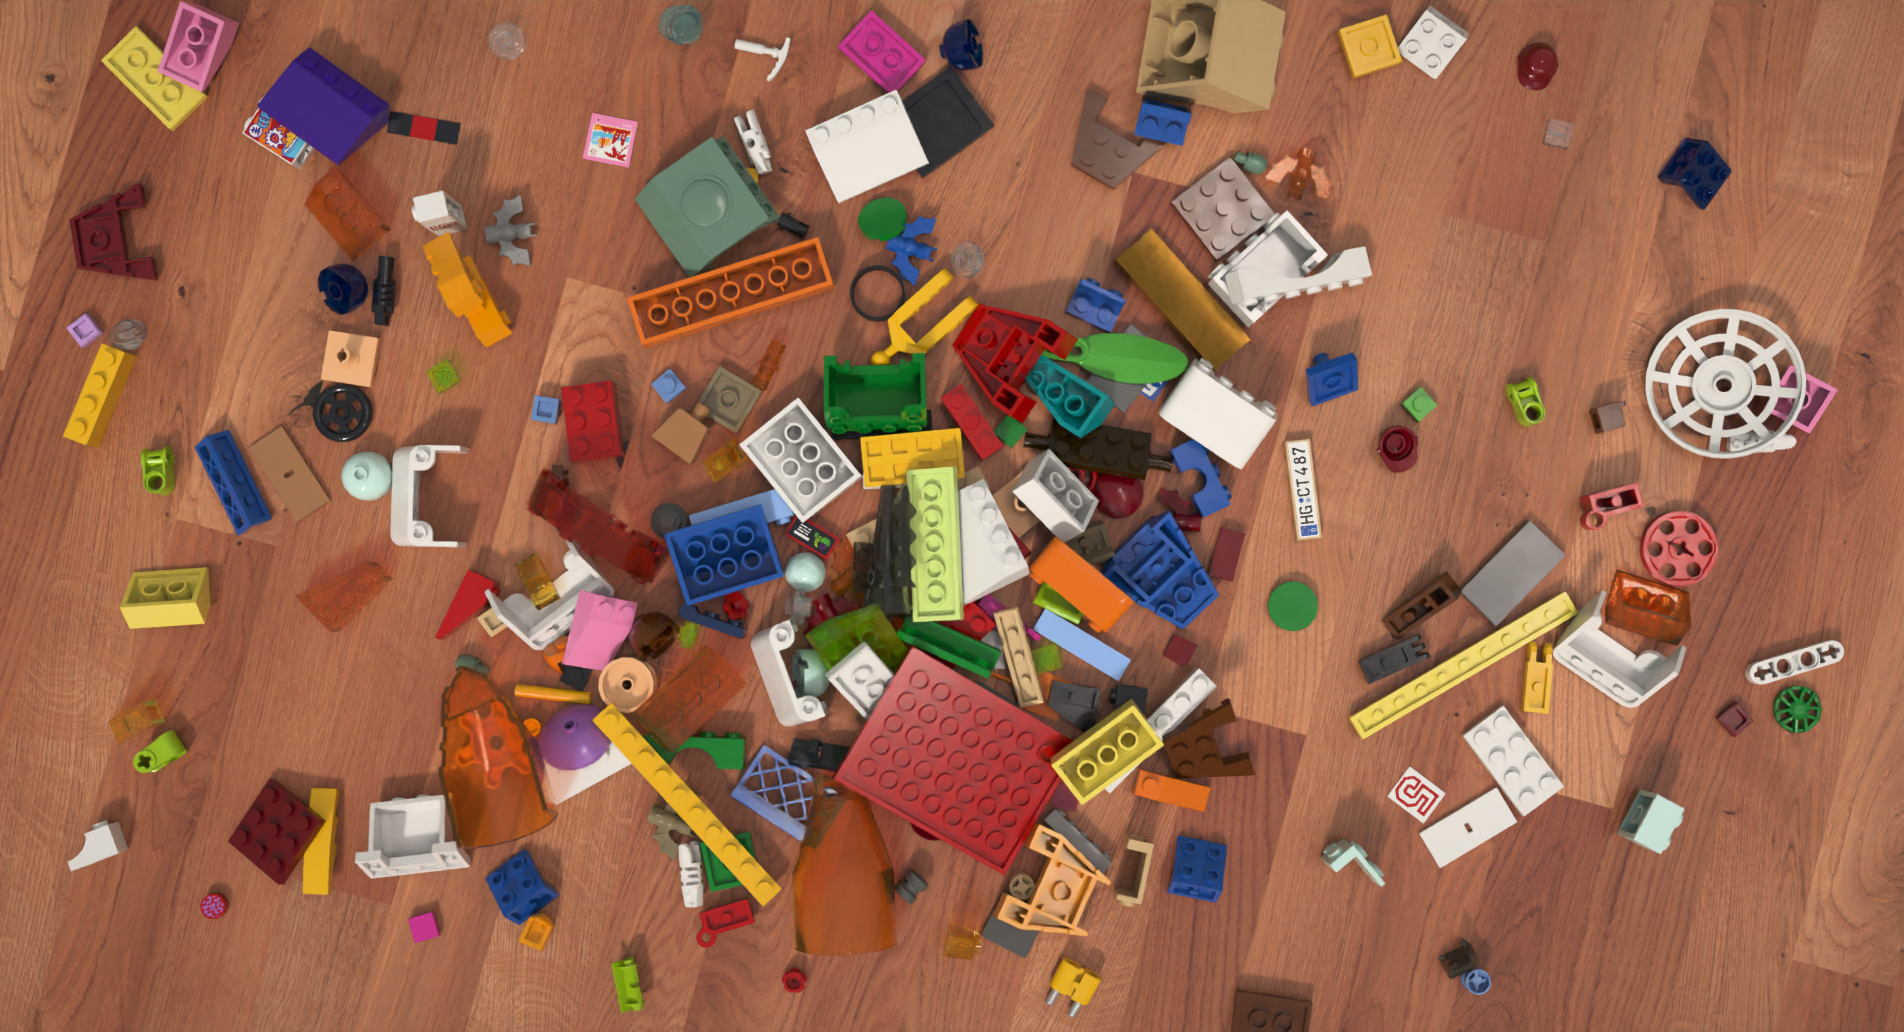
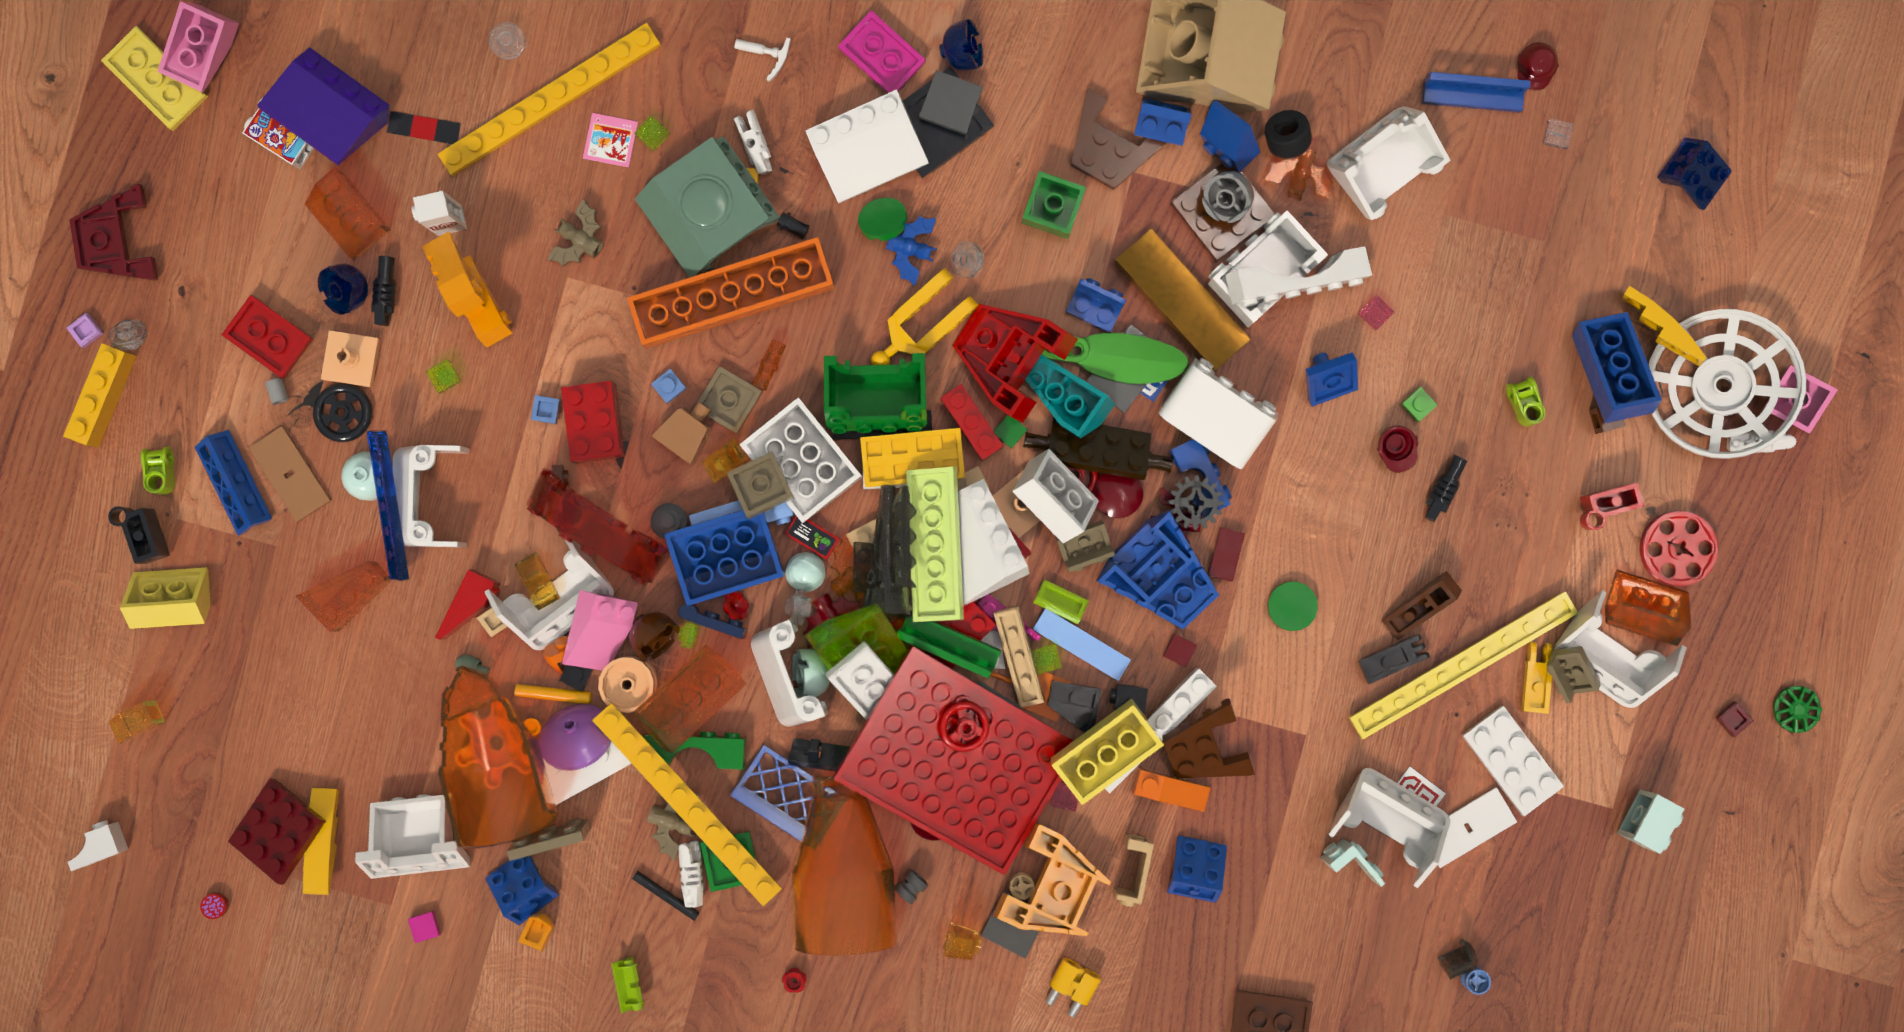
(141, 533): none -> black hinge
(162, 752): lime piece -> none
(267, 336): none -> red plate
(276, 391): none -> light grey hinge
(387, 504): none -> clear blue tile
(505, 232): light grey animal -> none
(549, 99): none -> yellow plate
(550, 838): none -> dark tan plate
(582, 239): none -> dark tan animal
(652, 133): none -> clear neon green plate
(665, 895): none -> black bar
(681, 24): clear light blue hat -> none
(724, 919): red hinge -> none
(760, 485): none -> dark tan tile
(869, 269): black tyre -> none
(950, 102): none -> dark grey tile
(970, 733): none -> red piece
(1053, 205): none -> green brick
(1078, 839): light grey piece -> none
(1080, 585): orange windscreen -> none
(1184, 502): none -> dark grey gear
(1228, 138): none -> blue slope
(1228, 196): none -> light grey cylinder
(1252, 162): sand green cylinder -> none
(1283, 123): none -> black tyre
(1302, 489): tile -> none
(1369, 46): yellow plate -> none
(1376, 312): none -> clear pink tile
(1387, 159): none -> white windscreen
(1398, 815): none -> white windscreen
(1432, 42): white bracket -> none
(1445, 488): none -> black hinge
(1474, 92): none -> blue fence
(1512, 573): tile -> none
(1572, 672): none -> dark tan bracket
(1616, 367): none -> blue brick
(1671, 334): none -> yellow slope
(1794, 662): white beam -> none

